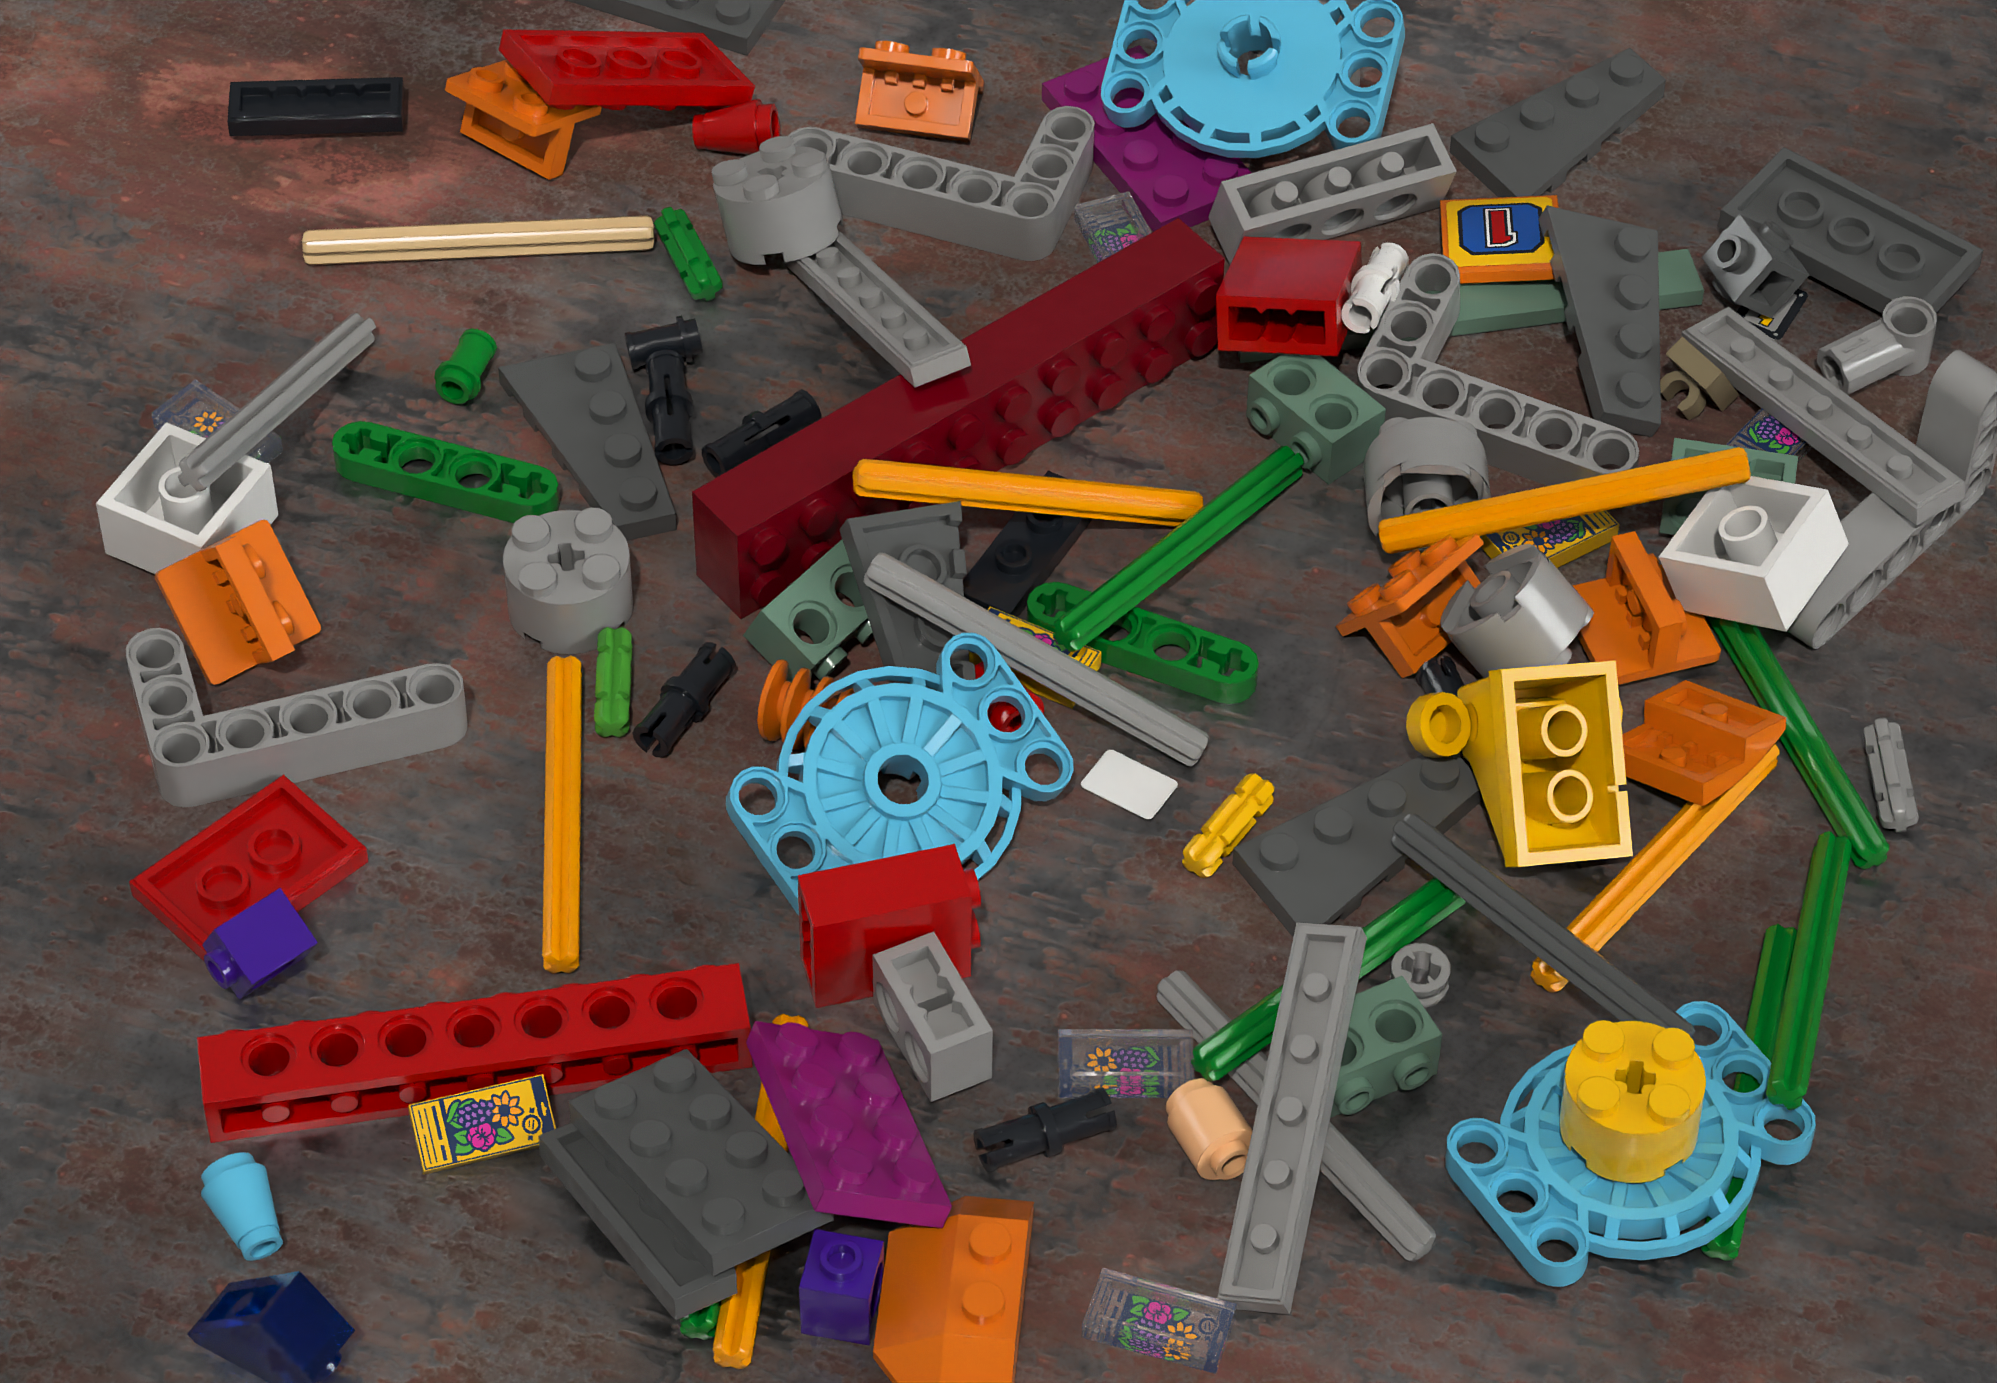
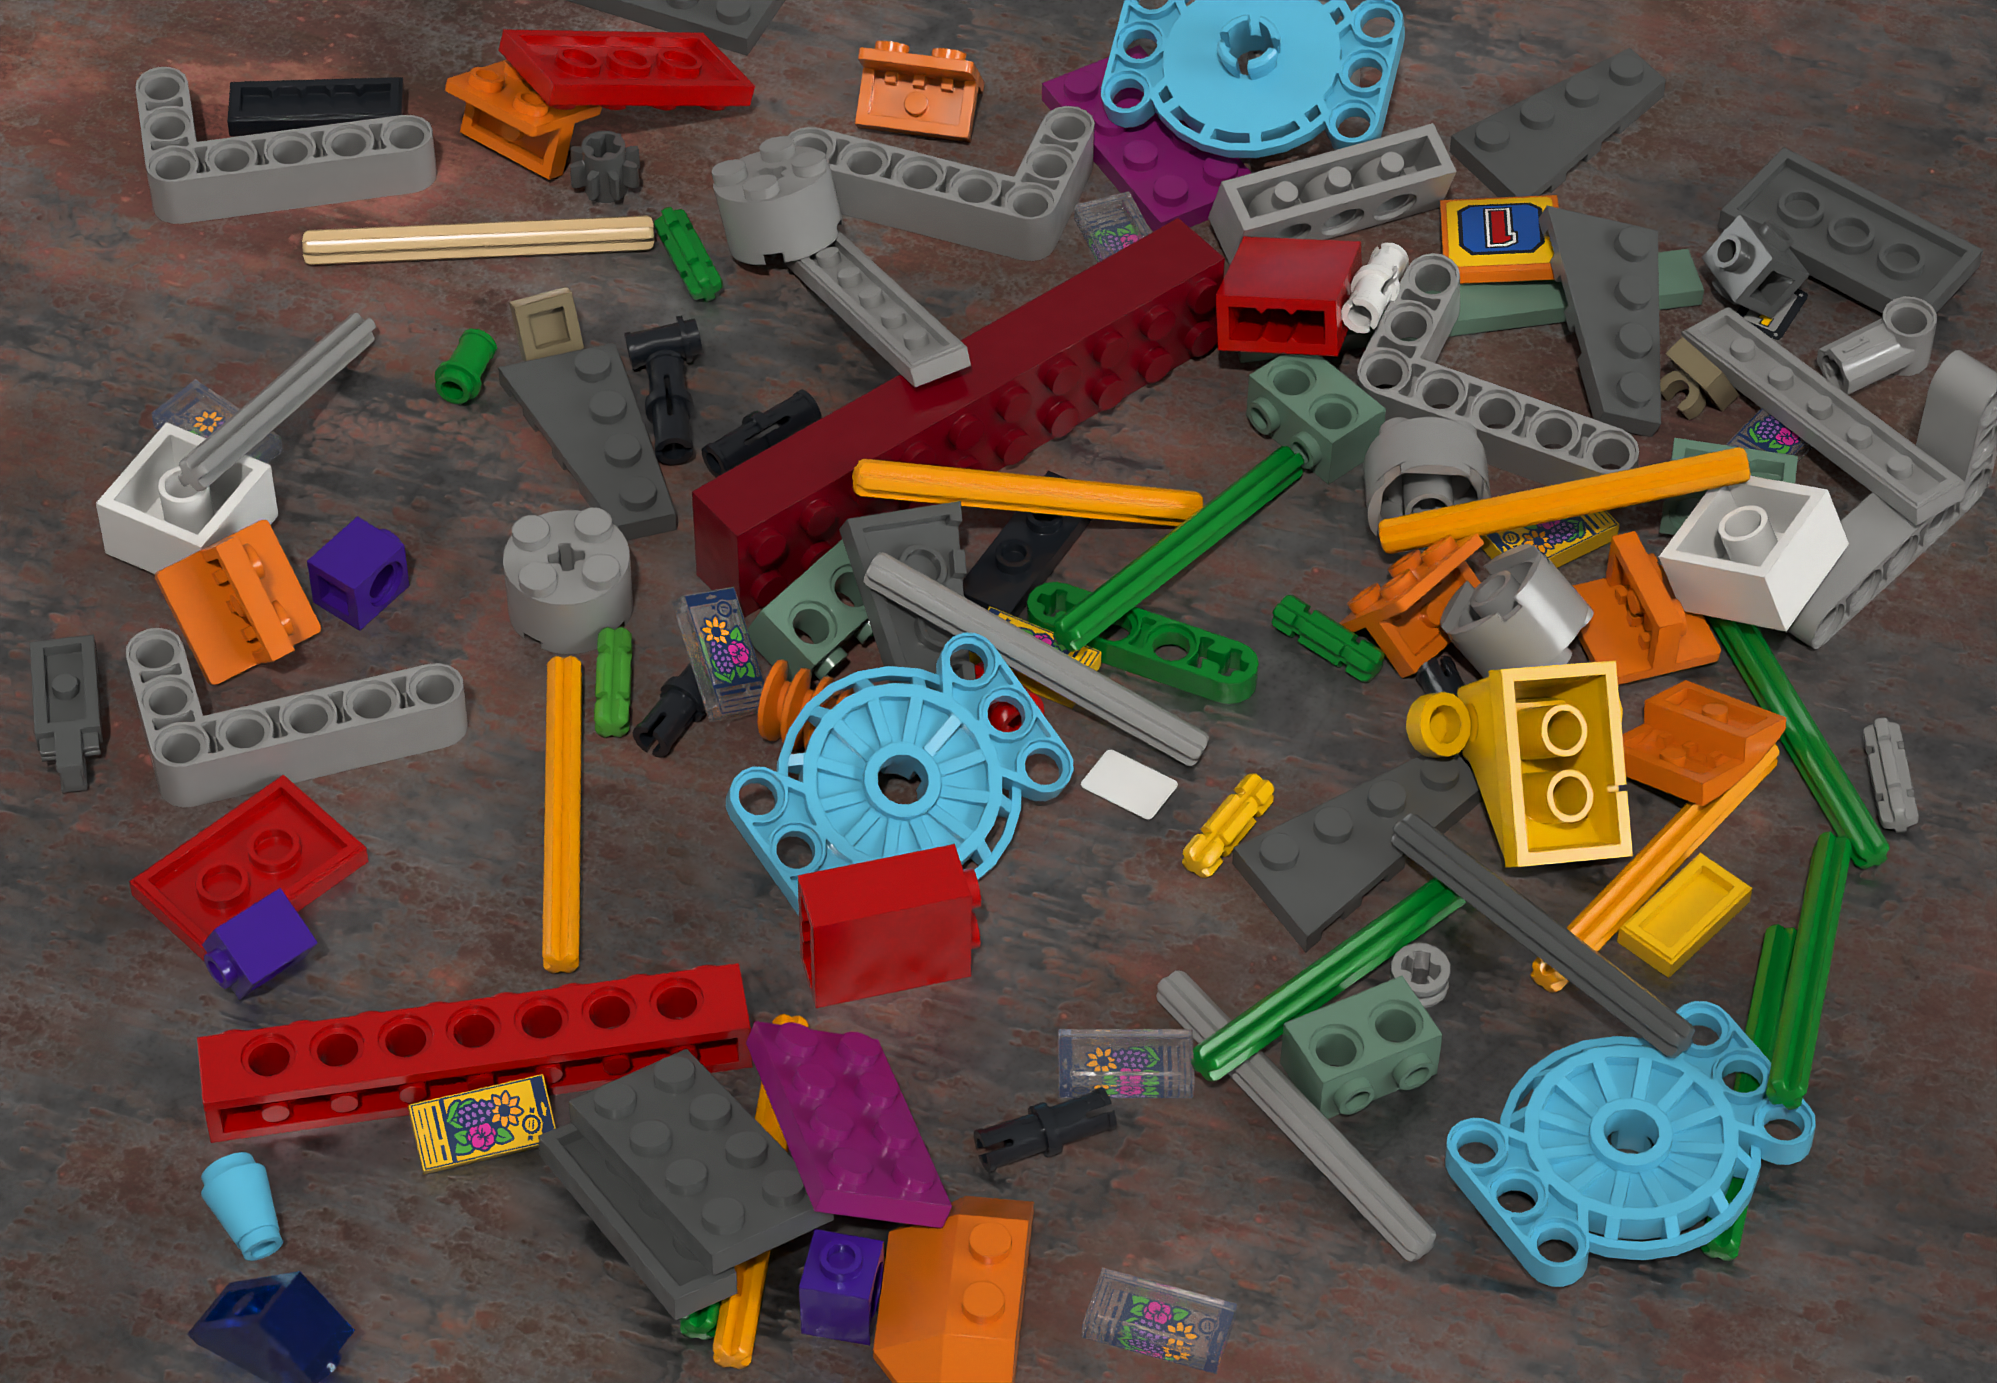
(67, 705): none -> dark grey hinge
(272, 169): none -> light grey beam
(358, 573): none -> dark purple brick
(377, 453): green beam -> none
(546, 324): none -> dark tan tile
(604, 166): none -> dark grey gear
(720, 653): none -> tile
(736, 127): red cone -> none
(932, 1016): light grey brick -> none
(1209, 1129): light nougat brick -> none
(1292, 1118): light grey tile -> none
(1328, 638): none -> green axle
(1632, 1099): yellow brick -> none
(1684, 915): none -> yellow tile

